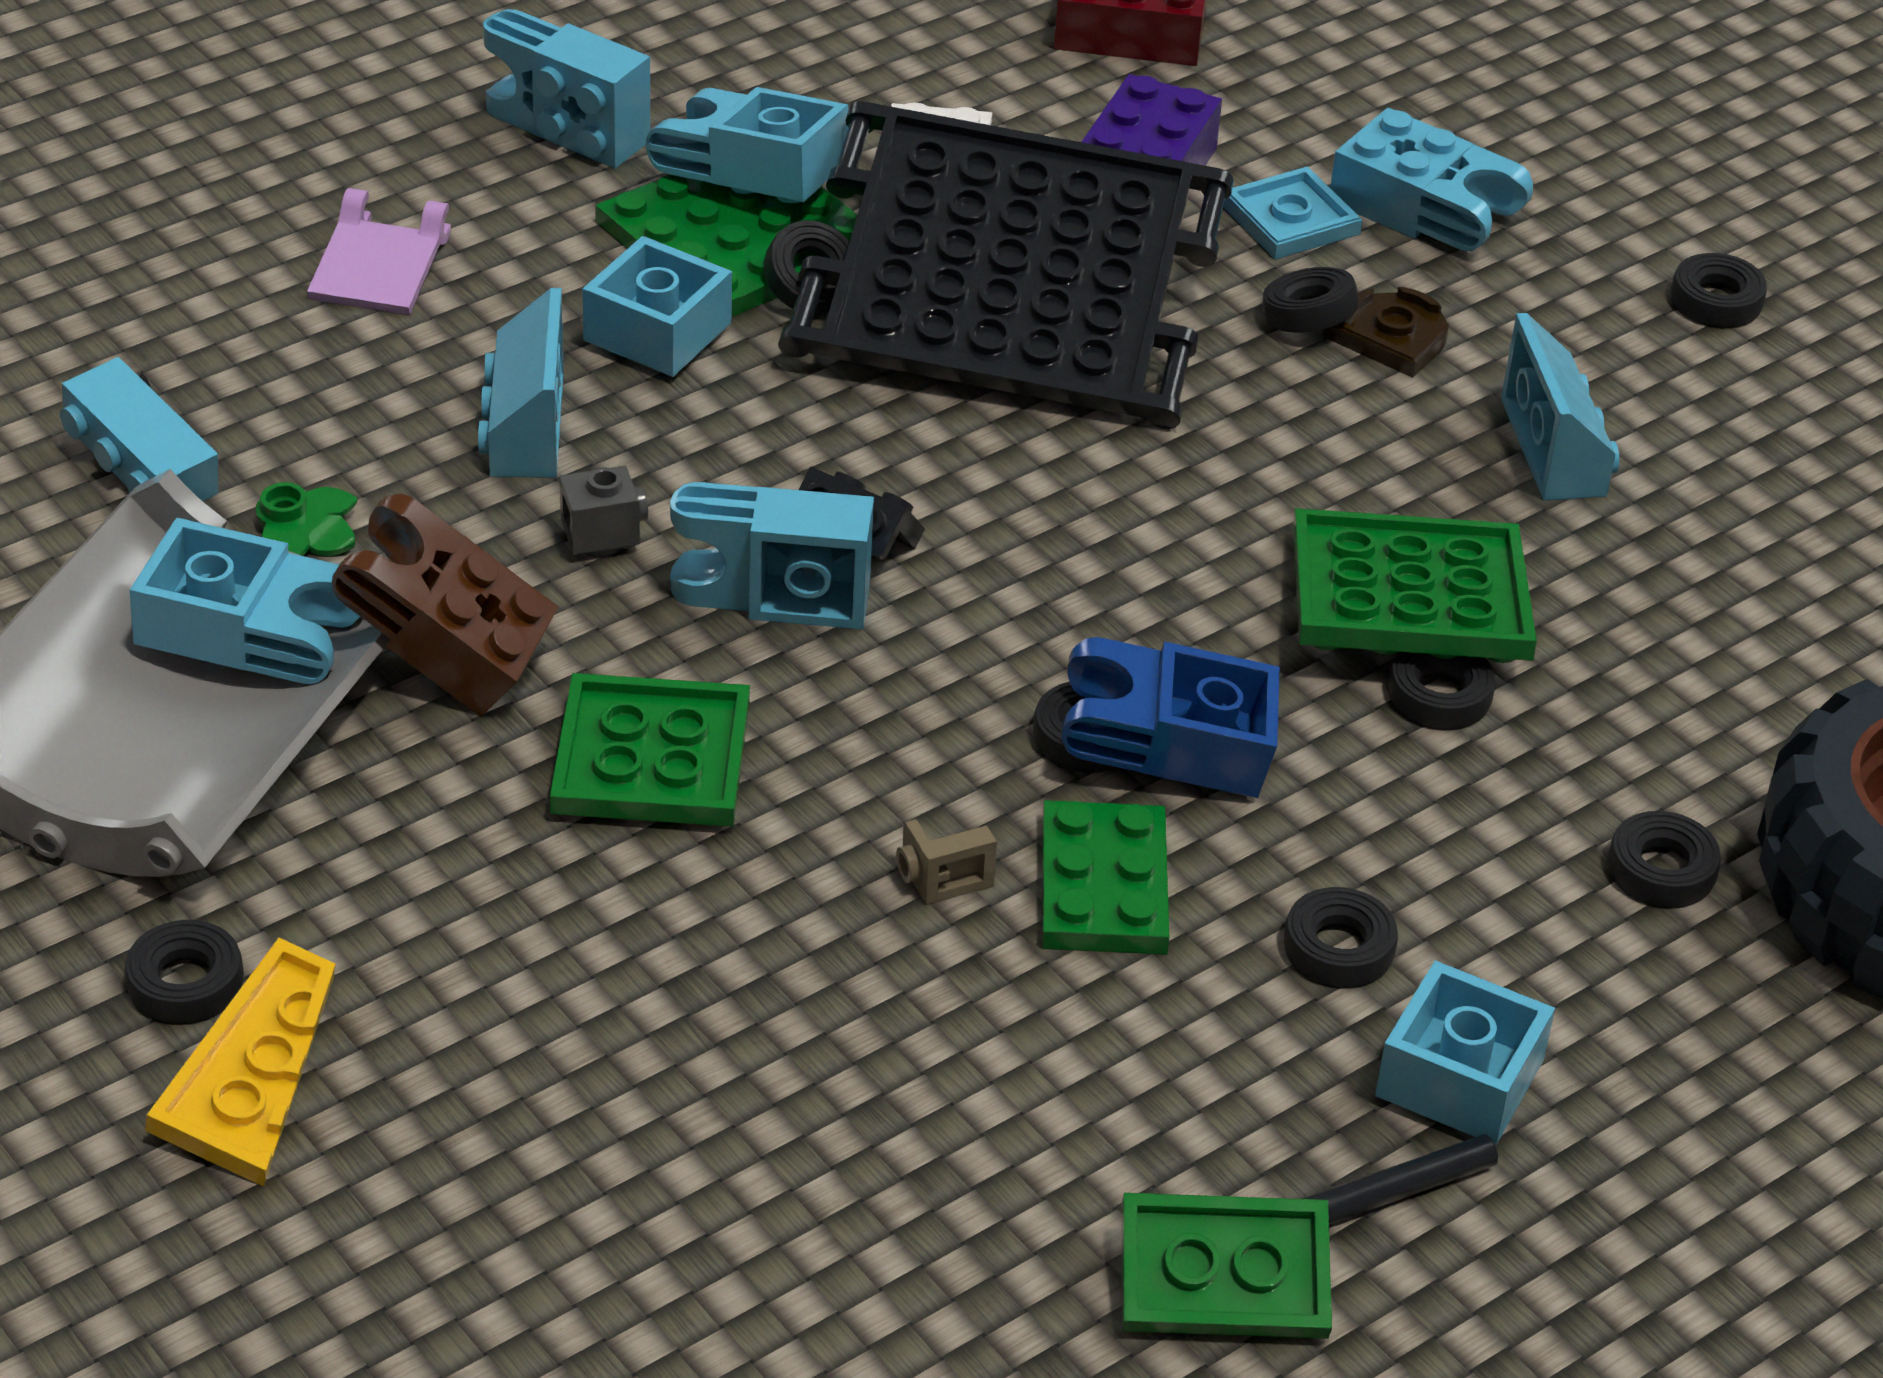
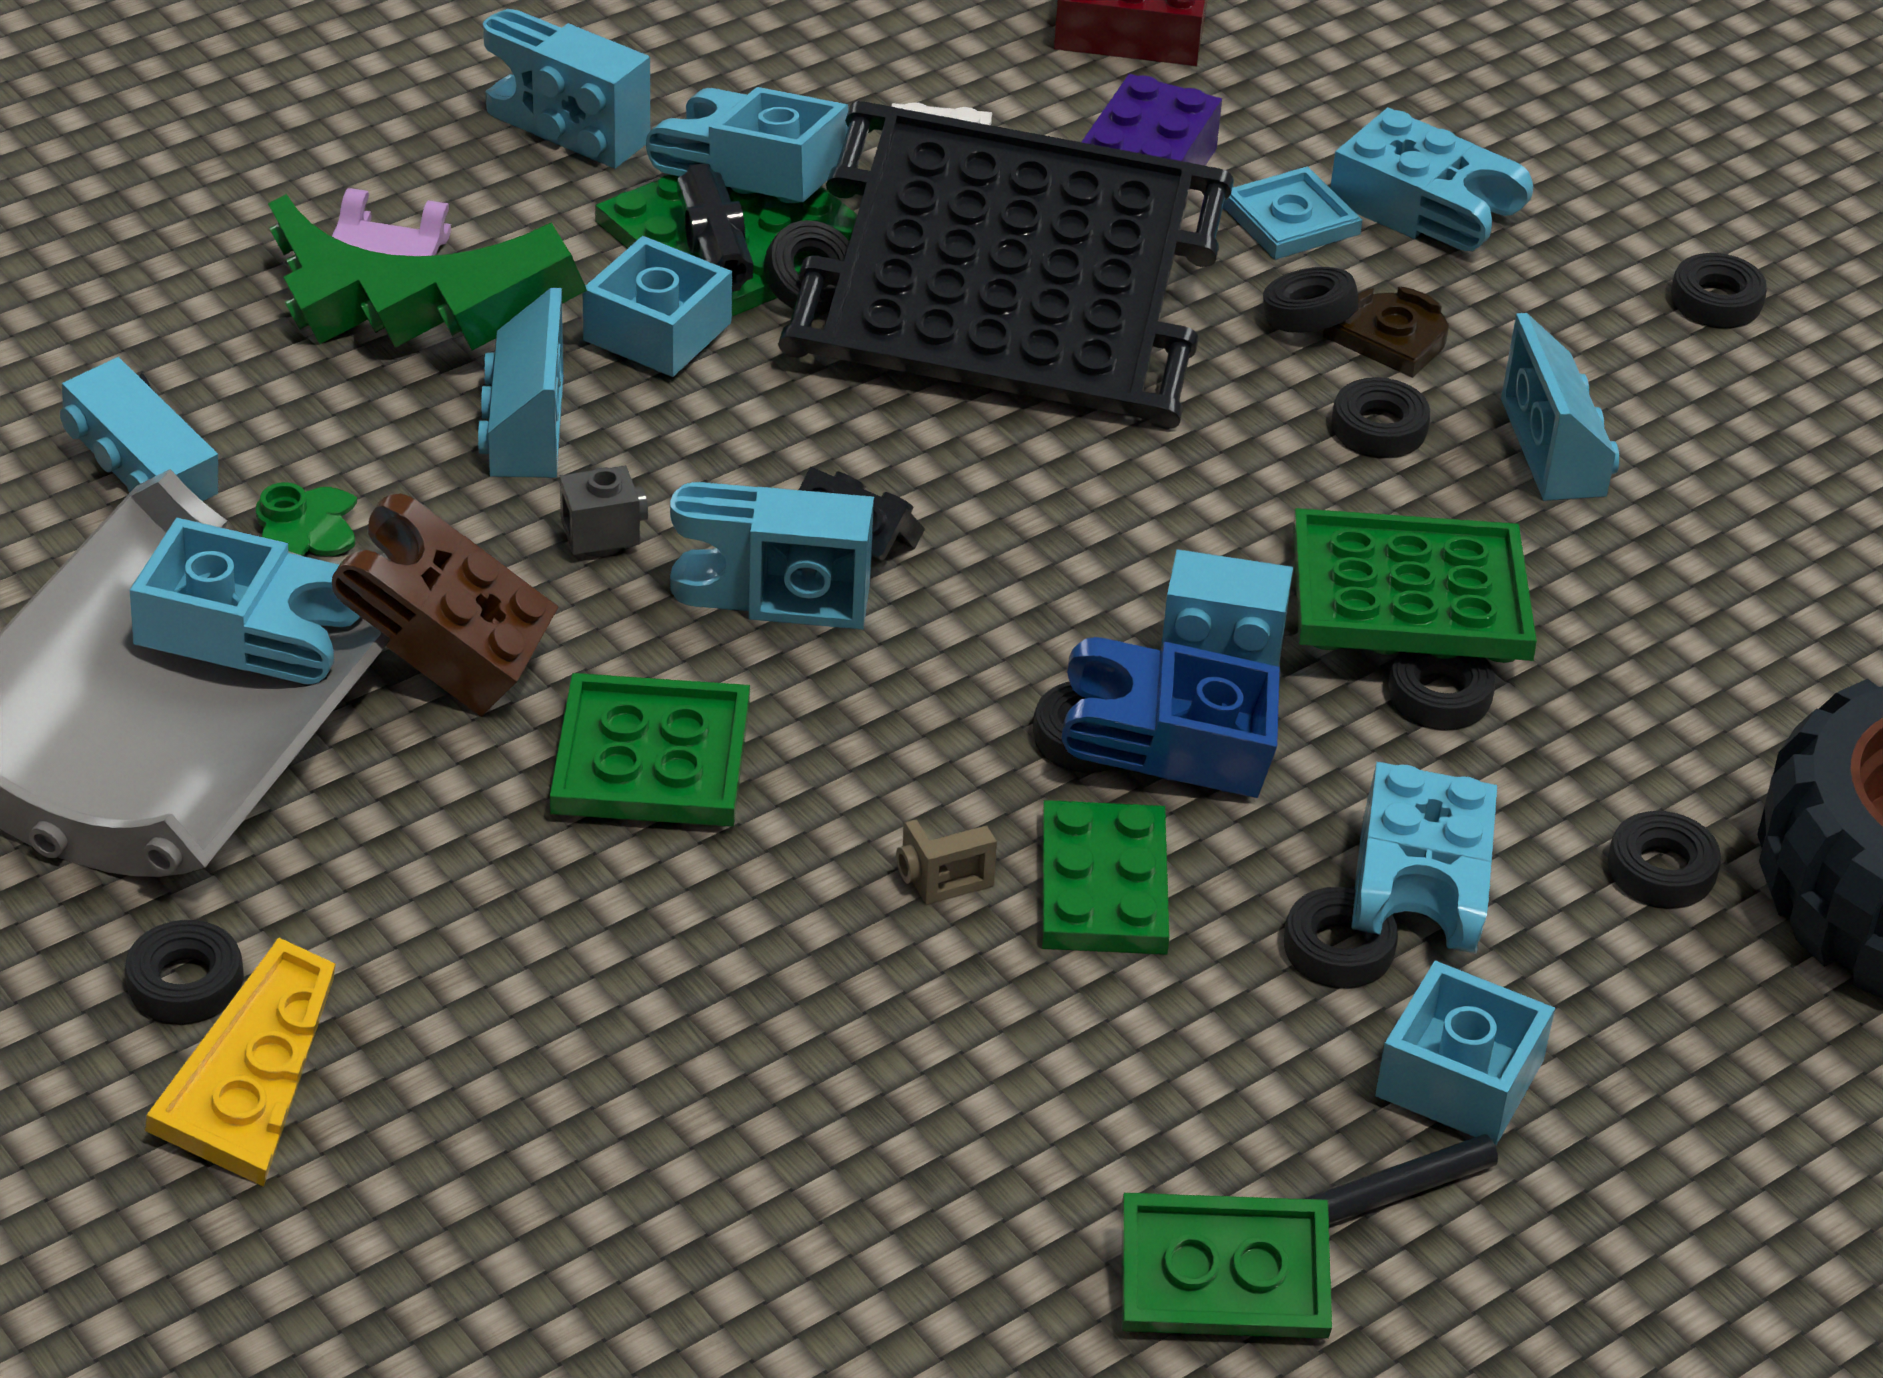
(408, 295): none -> green arch
(714, 223): none -> black piece
(1227, 606): none -> medium azure brick
(1381, 438): none -> black tyre
(1426, 852): none -> medium azure brick

